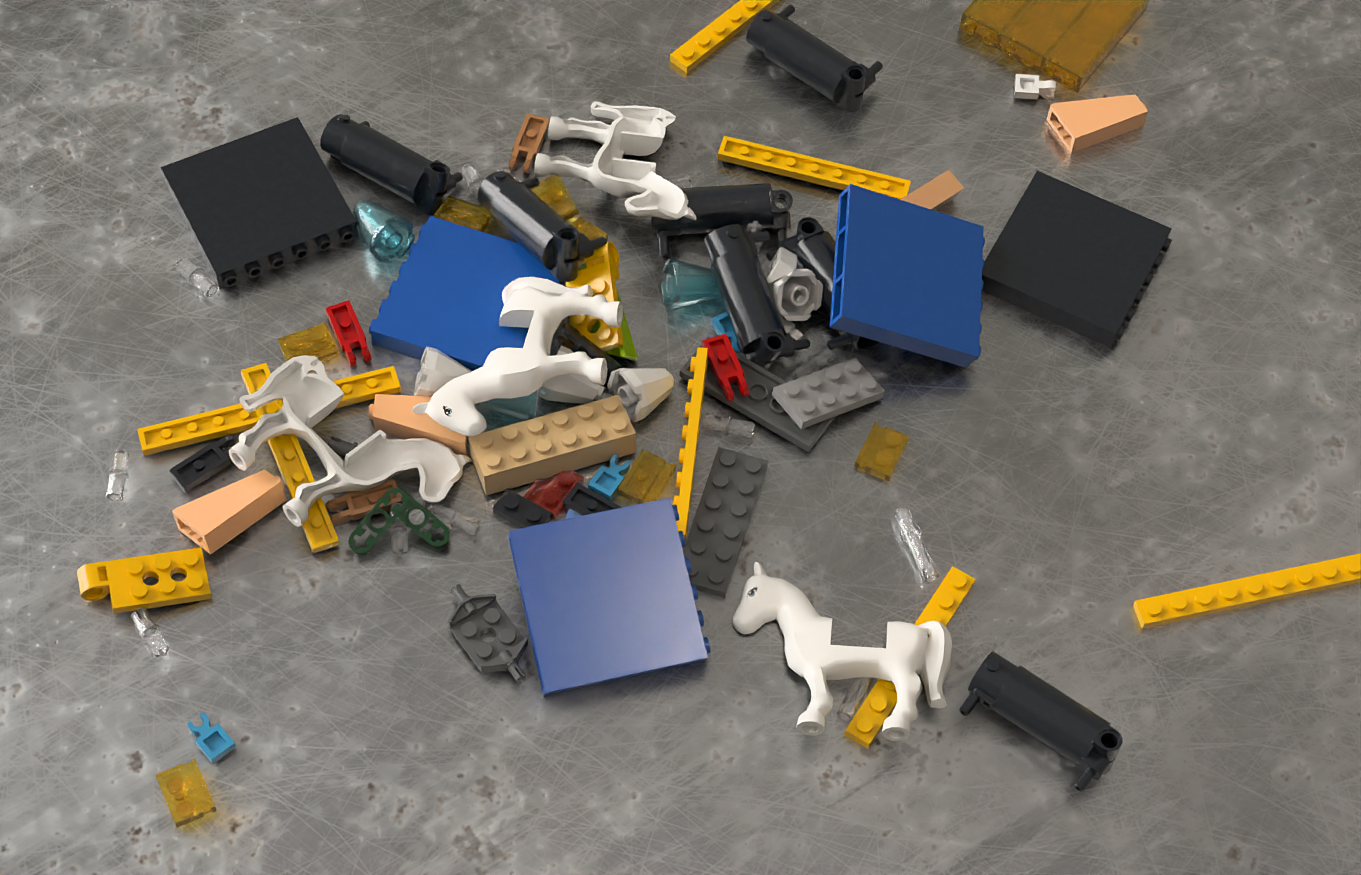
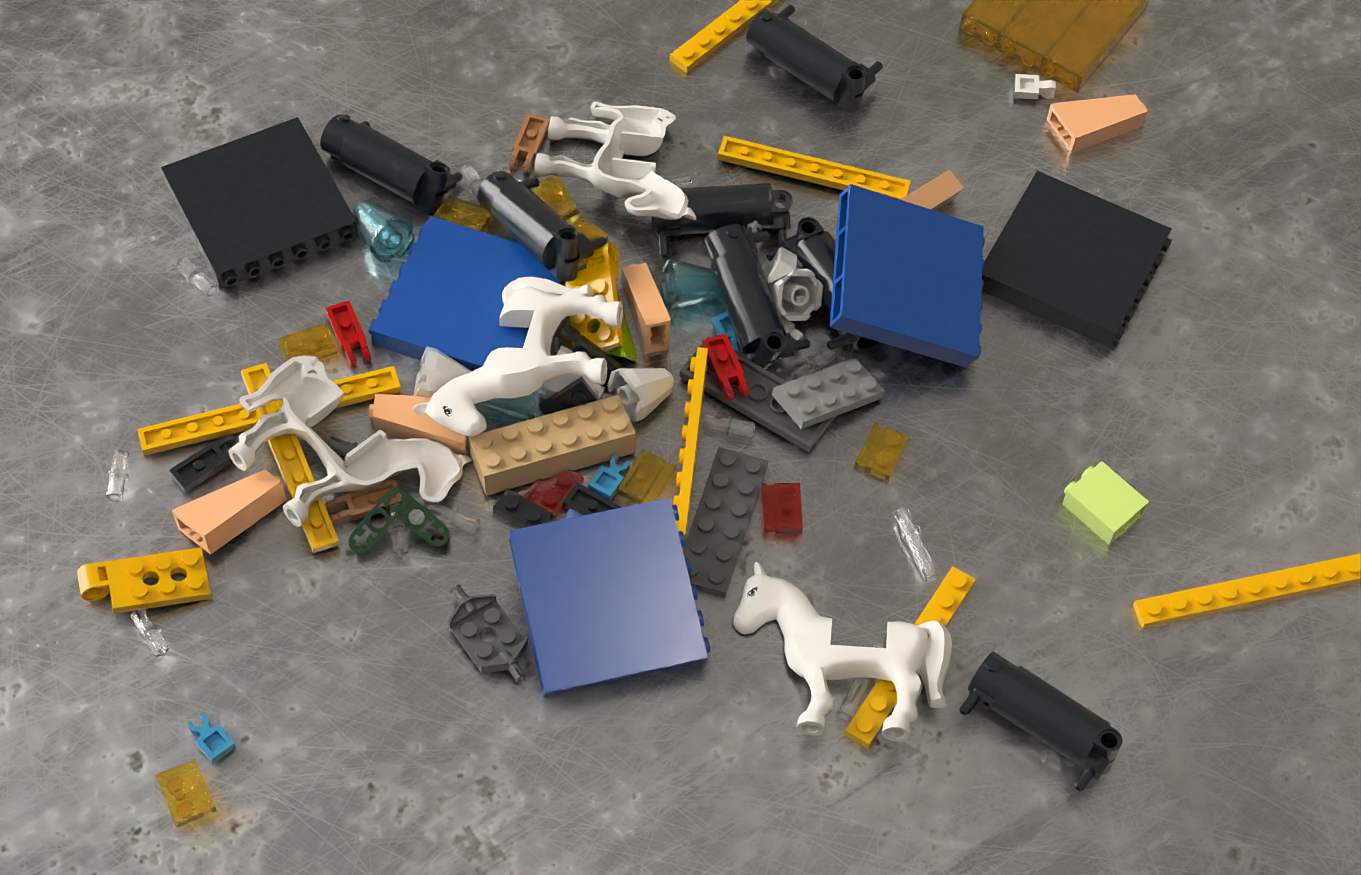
(572, 395): none -> black plate
(646, 308): none -> light nougat slope
(782, 508): none -> clear red plate
(1104, 502): none -> yellowish green brick

